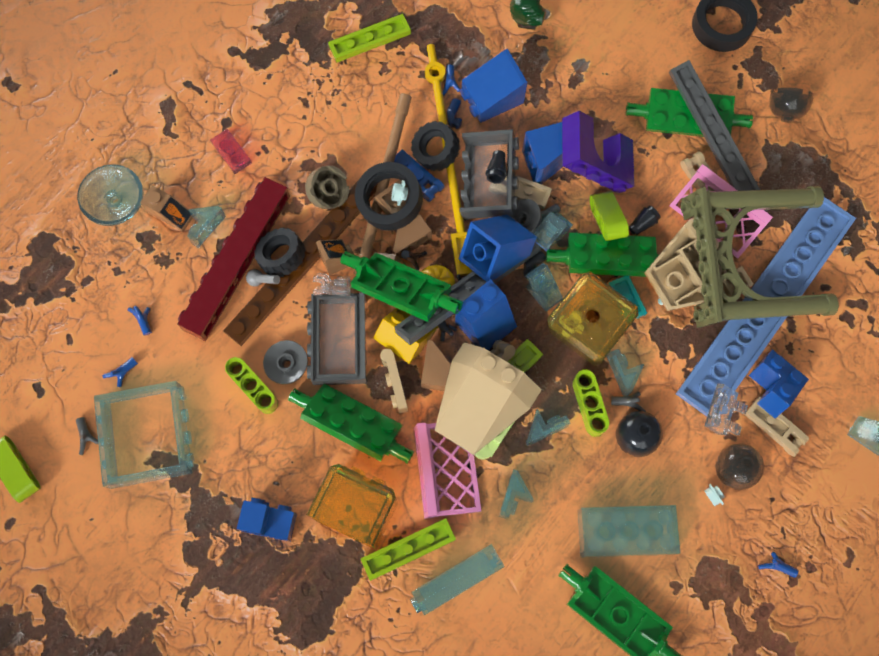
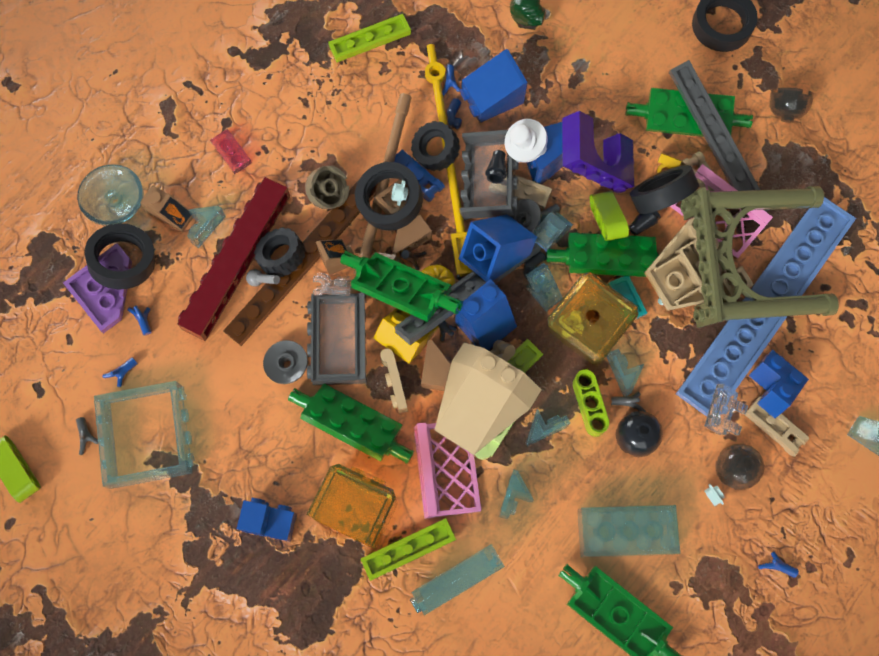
(101, 303): none -> medium lavender plate
(120, 233): none -> black tyre
(244, 378): lime beam -> none
(526, 140): none -> white plate
(664, 189): none -> black tyre
(667, 161): none -> yellow tile

